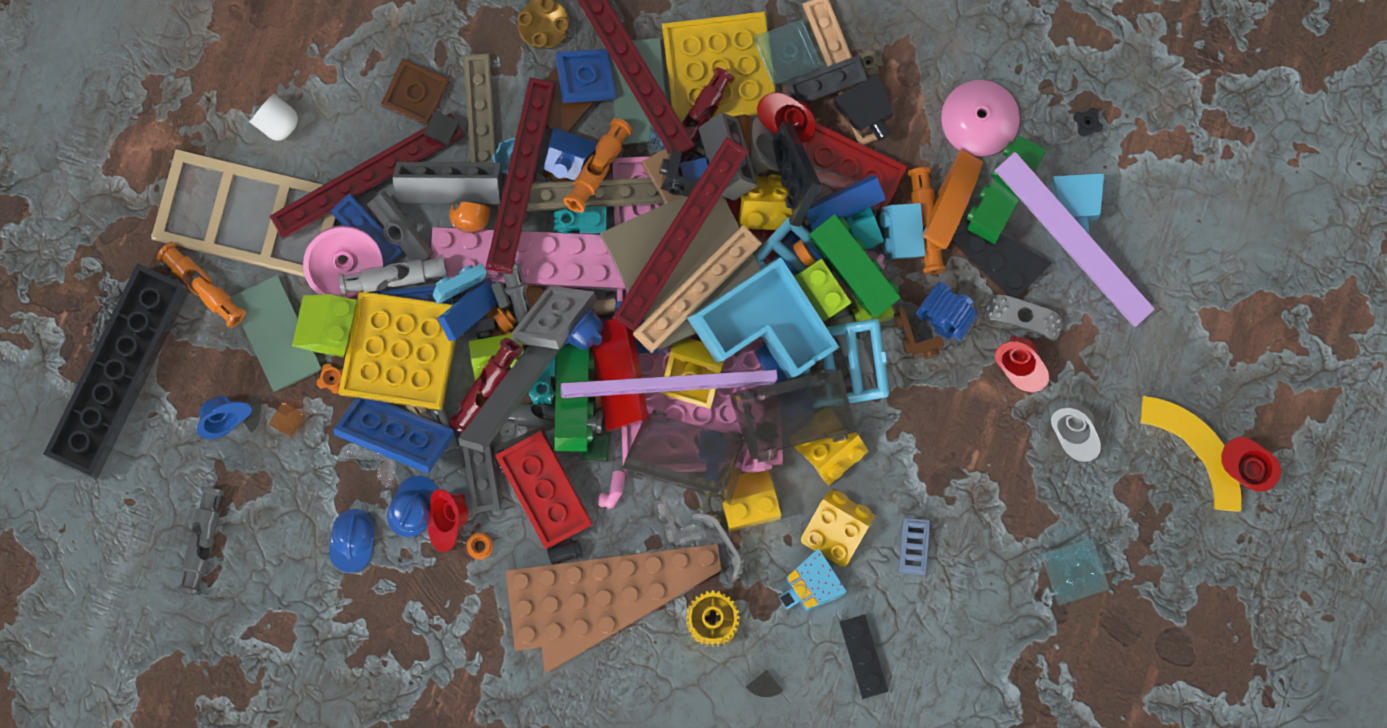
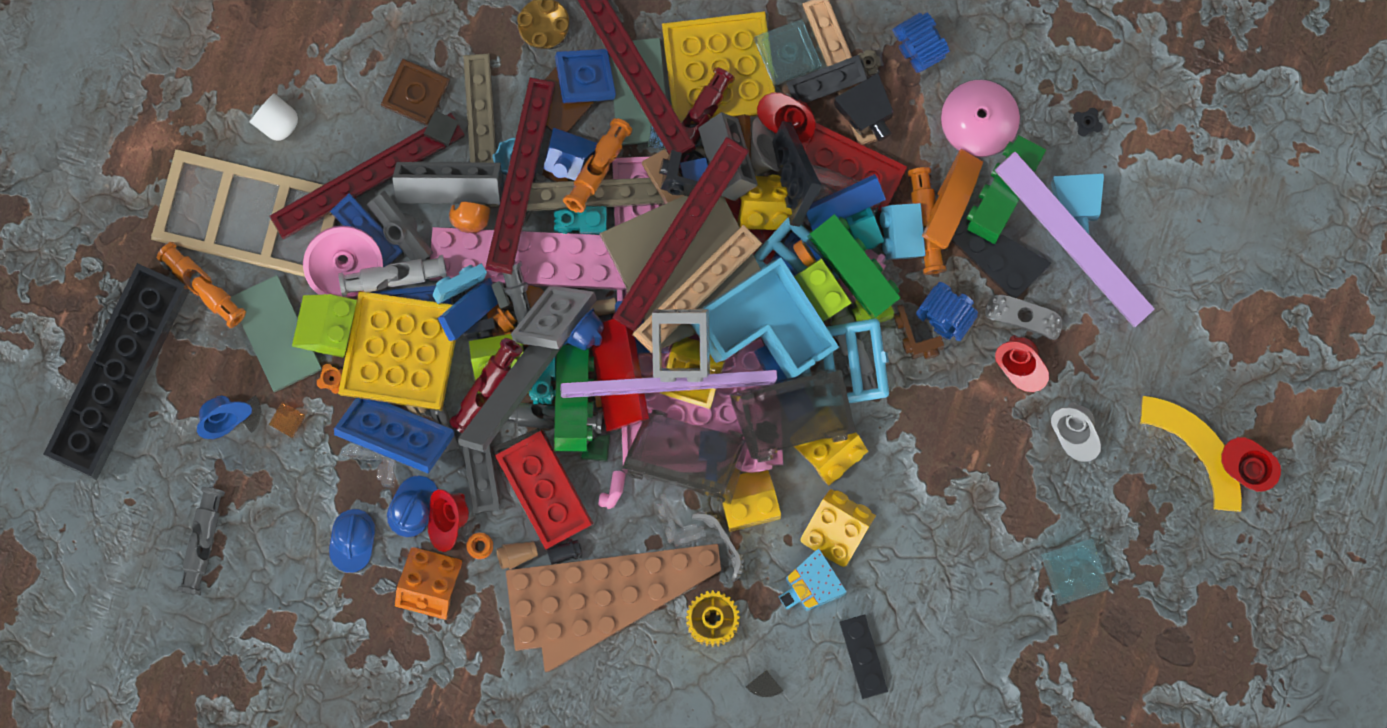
(427, 583): none -> orange bracket
(515, 554): none -> medium nougat cone
(681, 316): none -> light grey window
(914, 523): sand blue slope -> none
(921, 41): none -> blue brick

